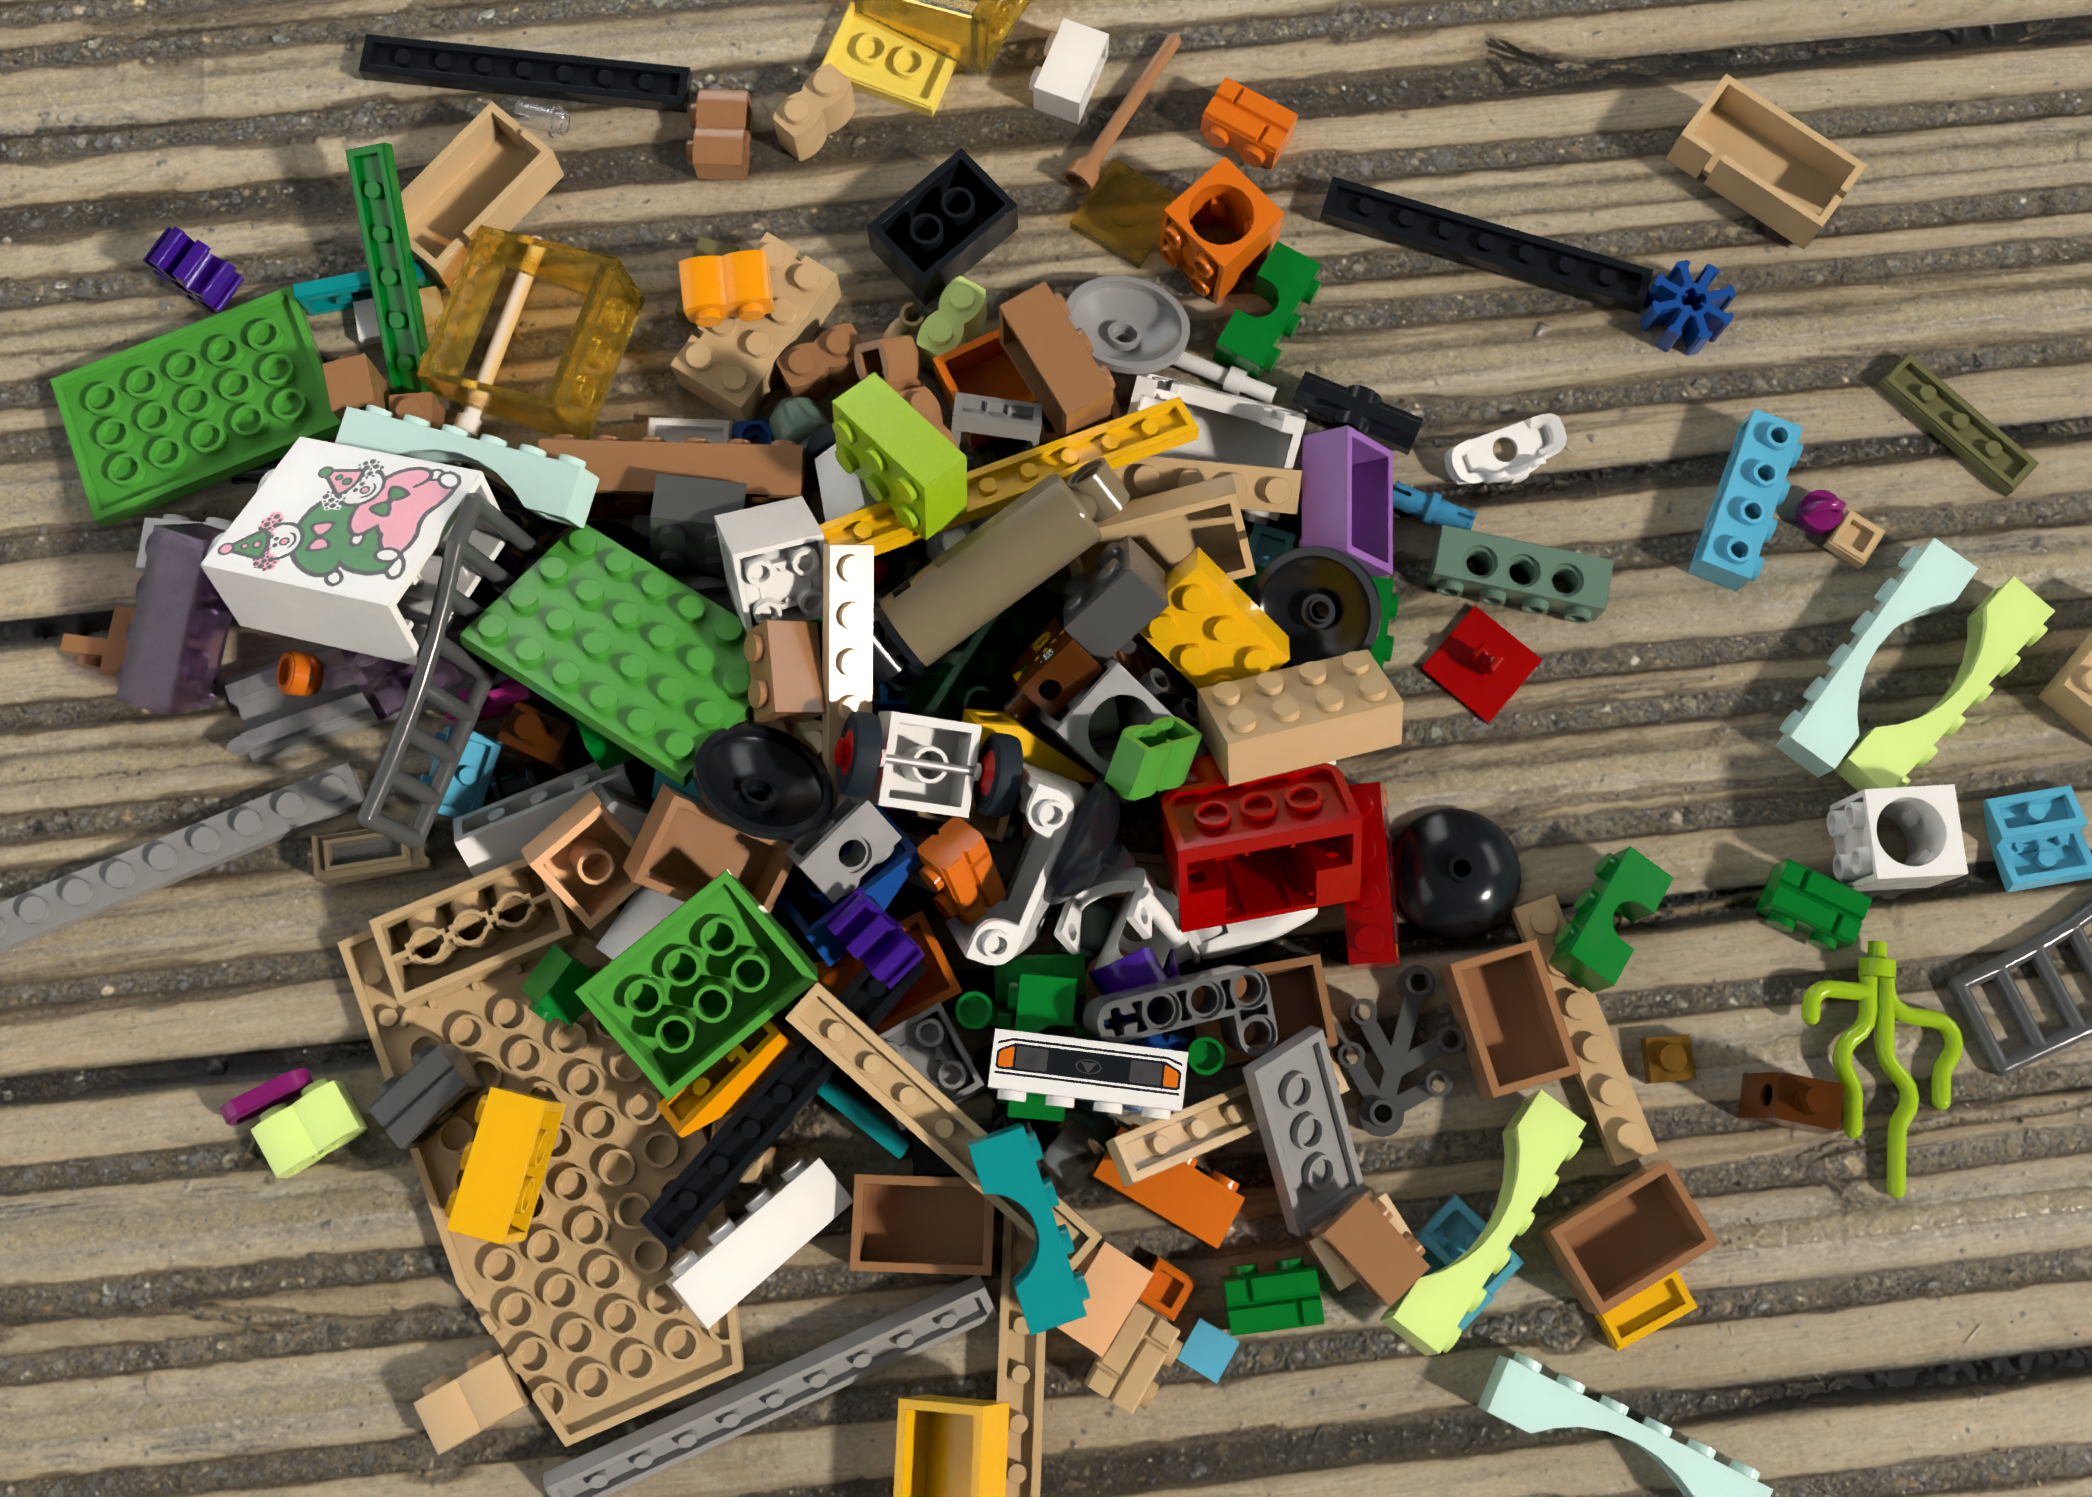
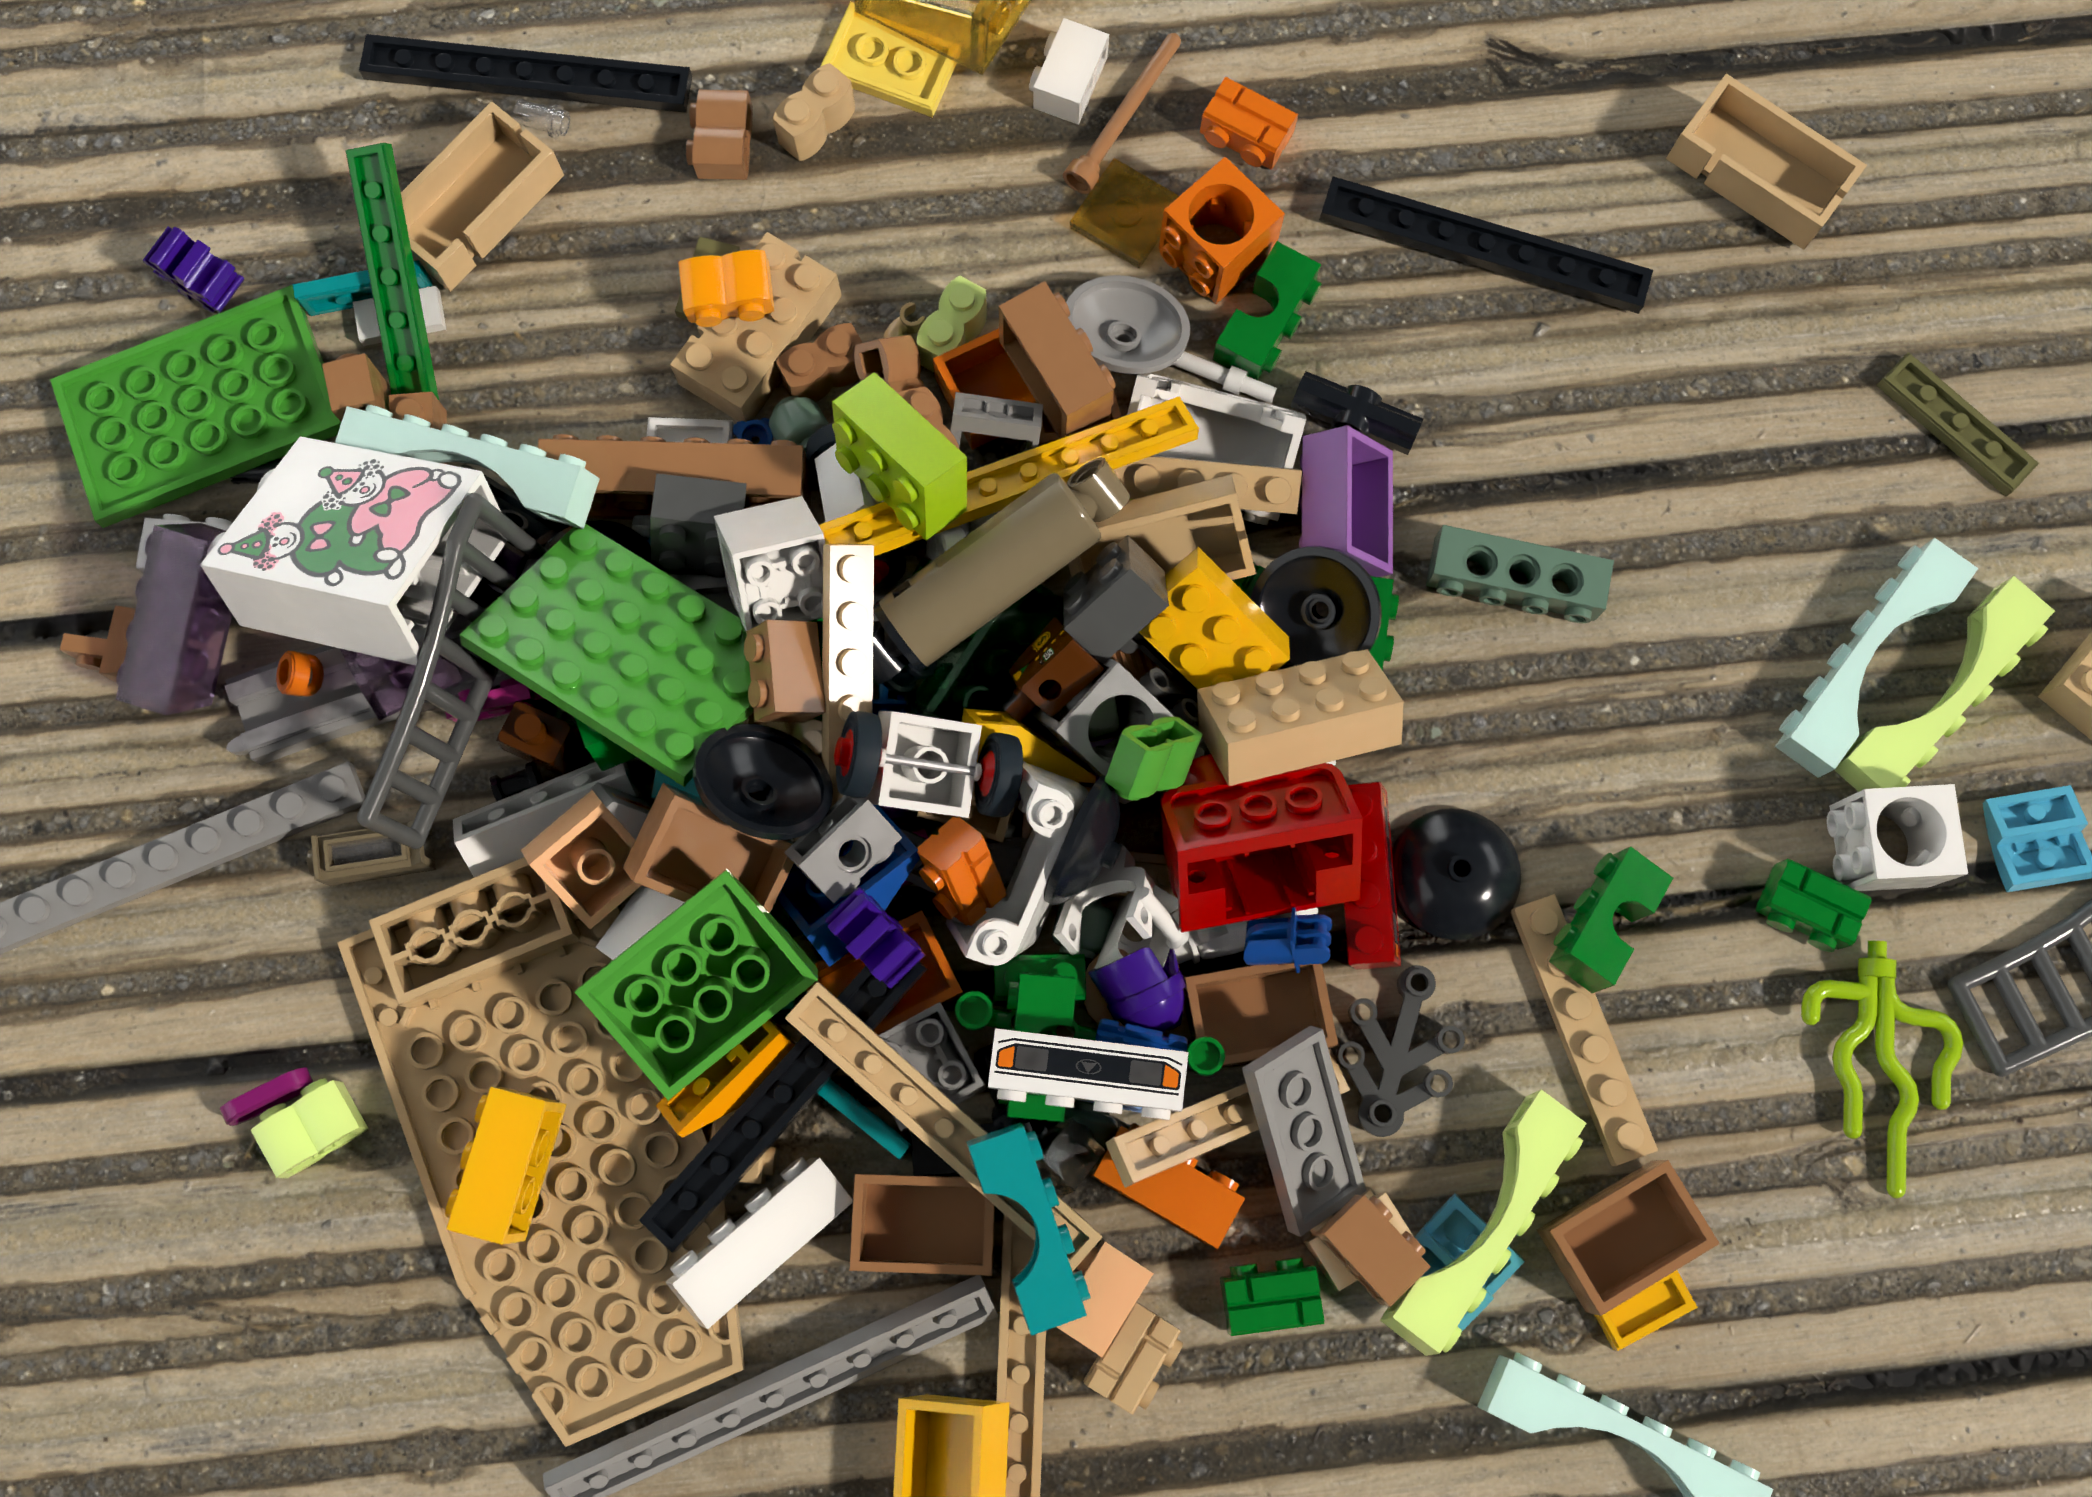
(426, 1095): dark grey brick -> none
(470, 418): bar -> none
(471, 777): medium azure bracket -> none
(471, 1402): tan brick -> none
(554, 986): green brick -> none
(590, 353): clear yellow windscreen -> none
(943, 226): black brick -> none
(1167, 1289): orange tile -> none
(1177, 1010): dark grey beam -> none
(1207, 1350): medium azure tile -> none
(1269, 543): medium azure plate -> none
(1288, 940): none -> blue arm
(1431, 507): dark azure pin -> none
(1481, 664): red piece -> none
(1509, 1020): medium nougat piece -> none
(1534, 443): white piece -> none
(1668, 1059): pearl gold plate -> none
(1687, 308): blue gear -> none
(1747, 500): medium azure brick -> none
(1795, 1103): reddish brown torso -> none
(1819, 512): magenta tile -> none
(1854, 539): tan tile -> none

